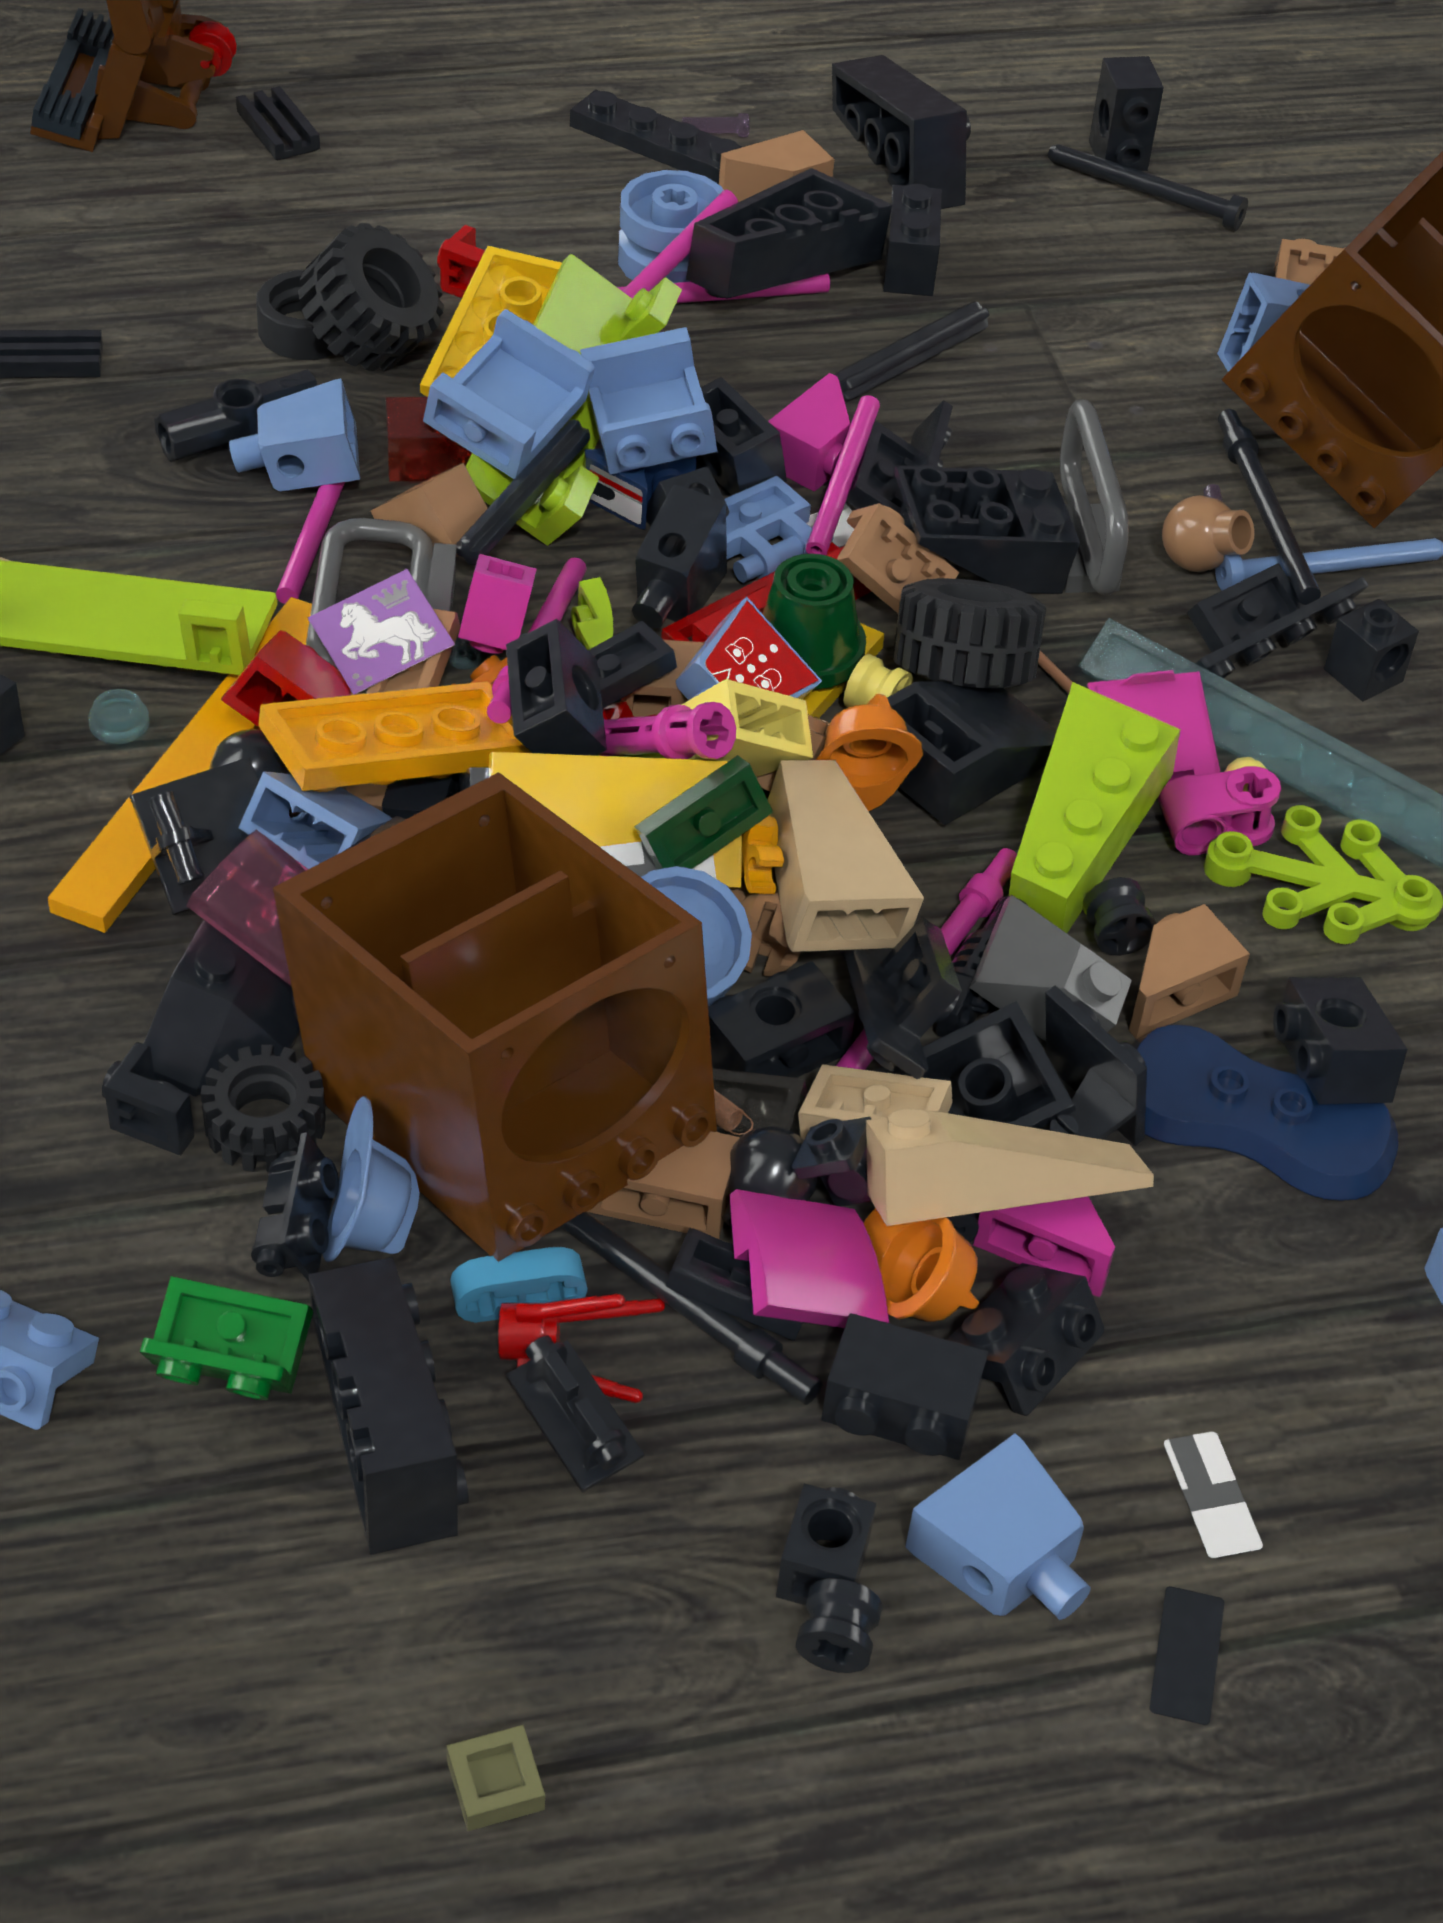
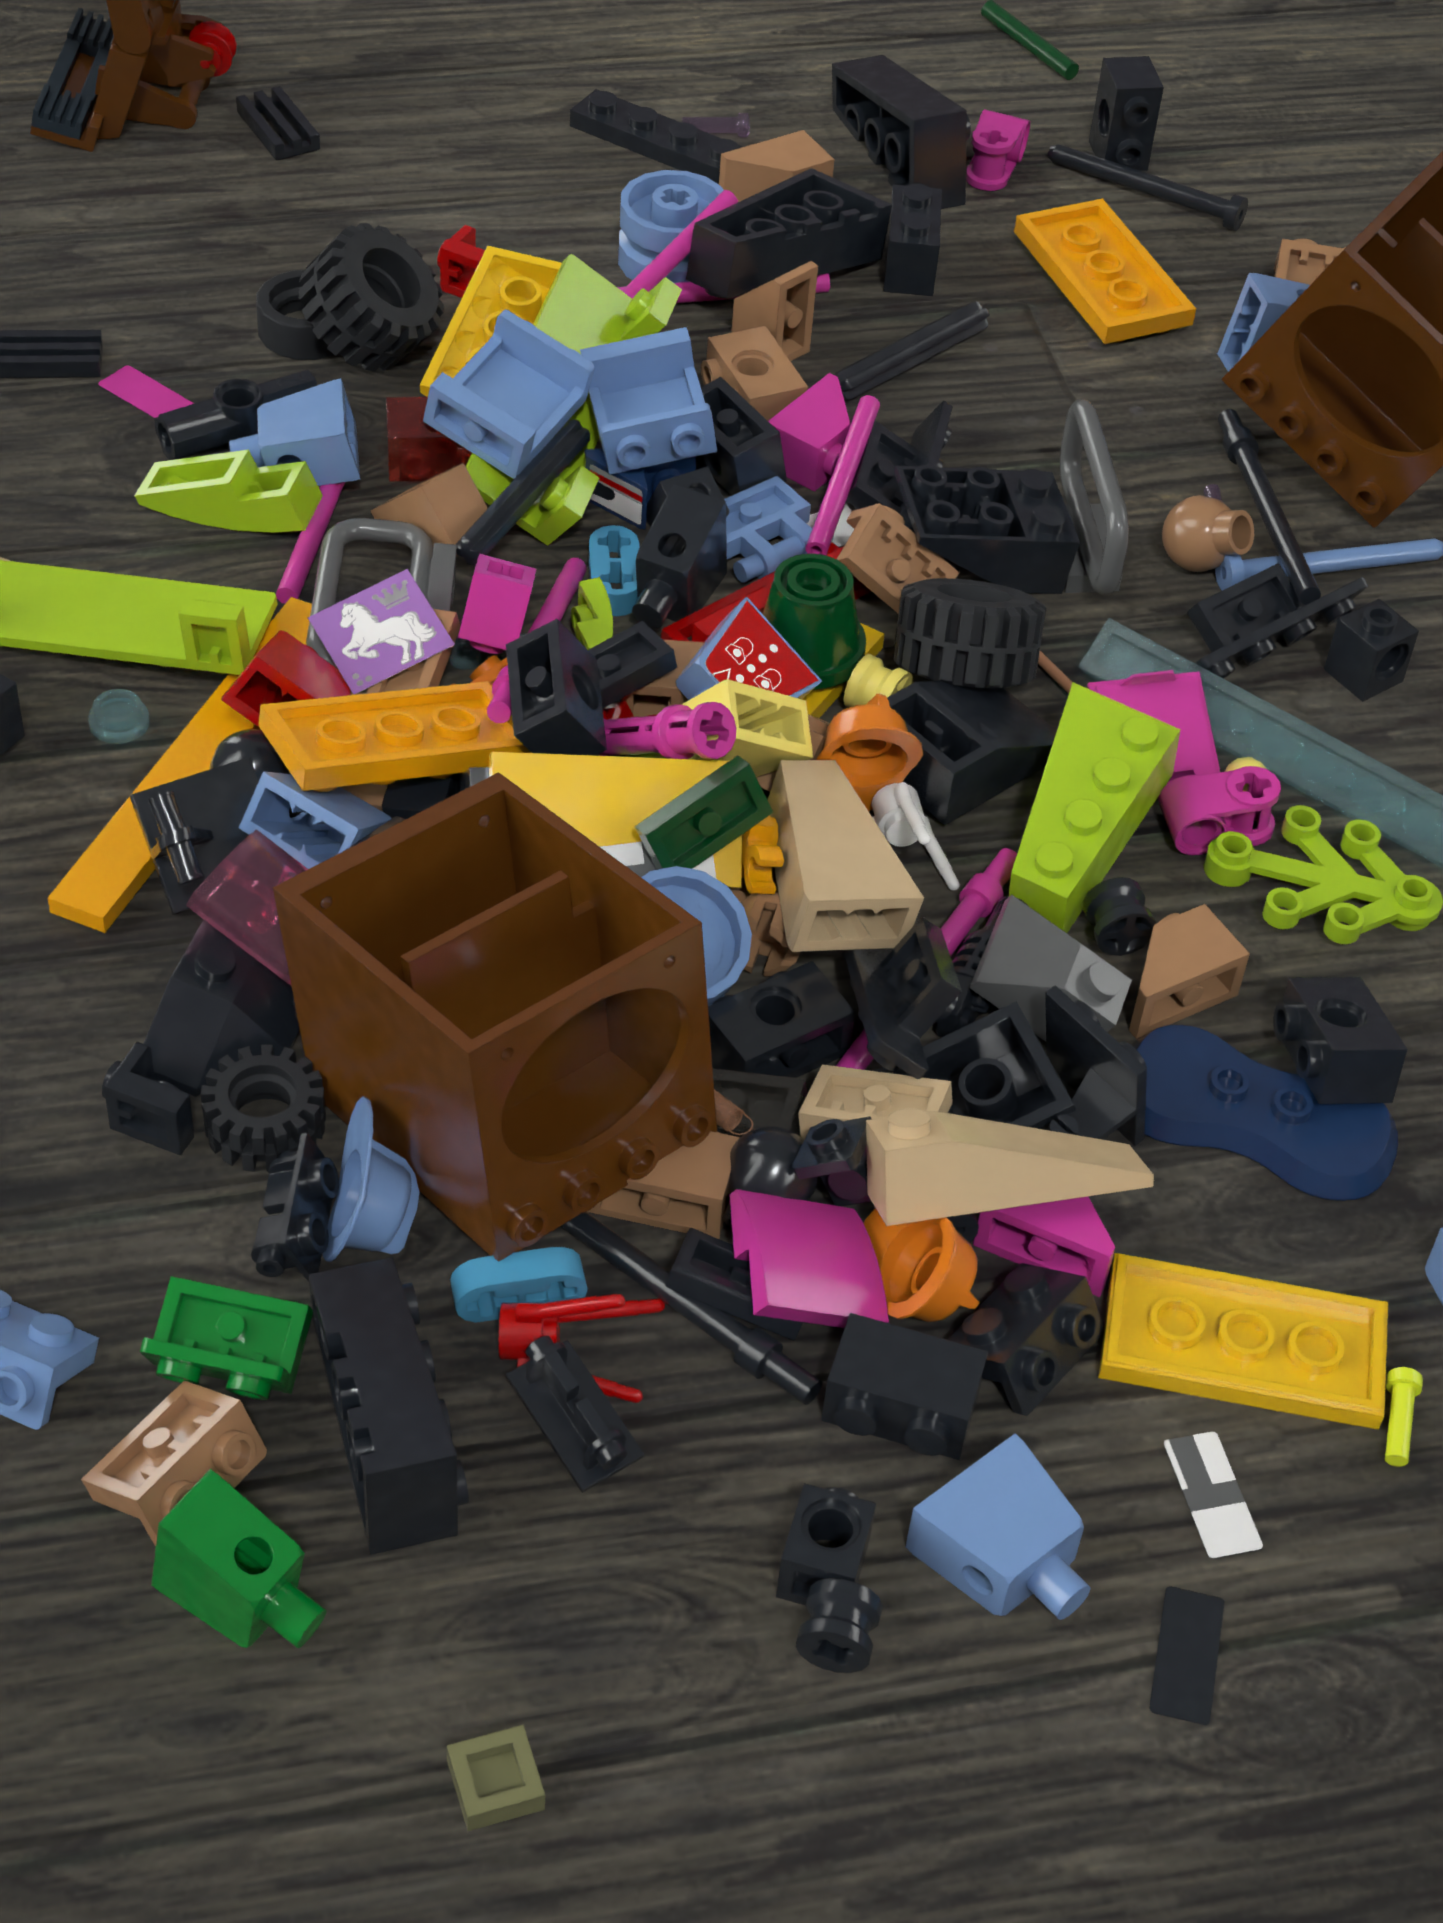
(143, 392): none -> dark pink sticker
(173, 1451): none -> medium nougat bracket
(232, 492): none -> lime slope
(233, 1566): none -> green torso
(615, 570): none -> dark azure beam
(754, 368): none -> medium nougat brick
(783, 307): none -> medium nougat slope
(903, 823): none -> white plant
(997, 149): none -> dark pink piece
(1030, 40): none -> dark green bar
(1104, 271): none -> light orange plate
(1245, 1341): none -> yellow tile
(1404, 1386): none -> neon yellow piece

